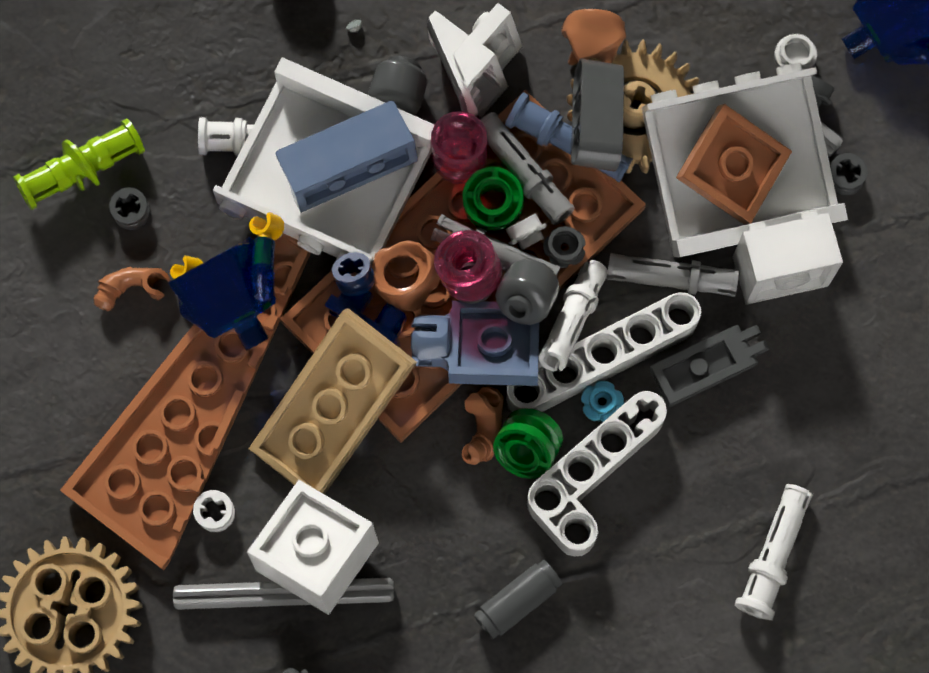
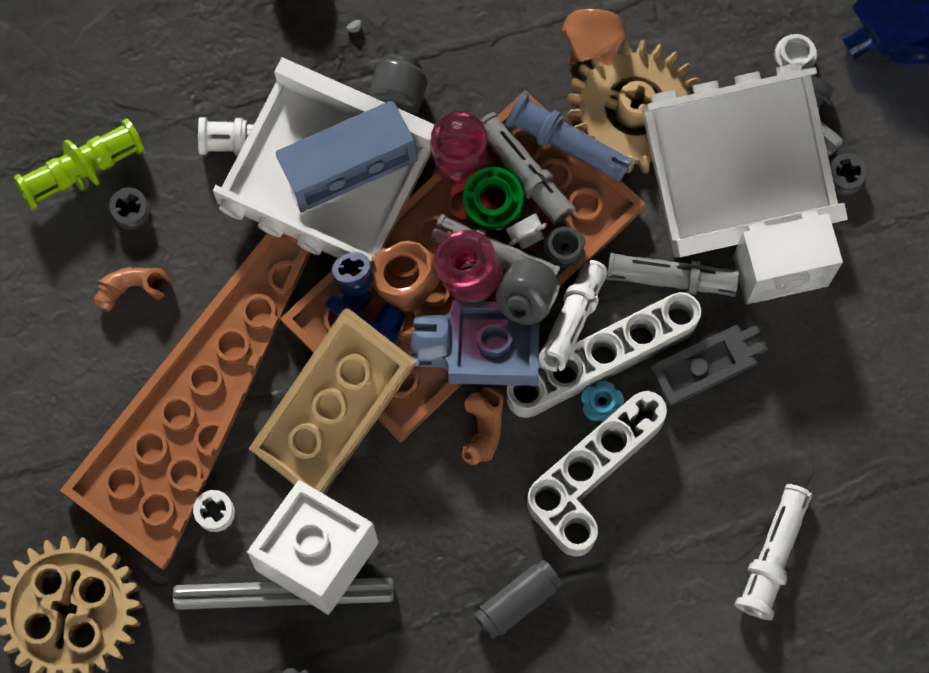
(232, 285): clear blue torso -> none
(476, 59): white piece -> none
(528, 443): green wheel -> none
(597, 115): dark grey beam -> none
(734, 164): nougat plate -> none

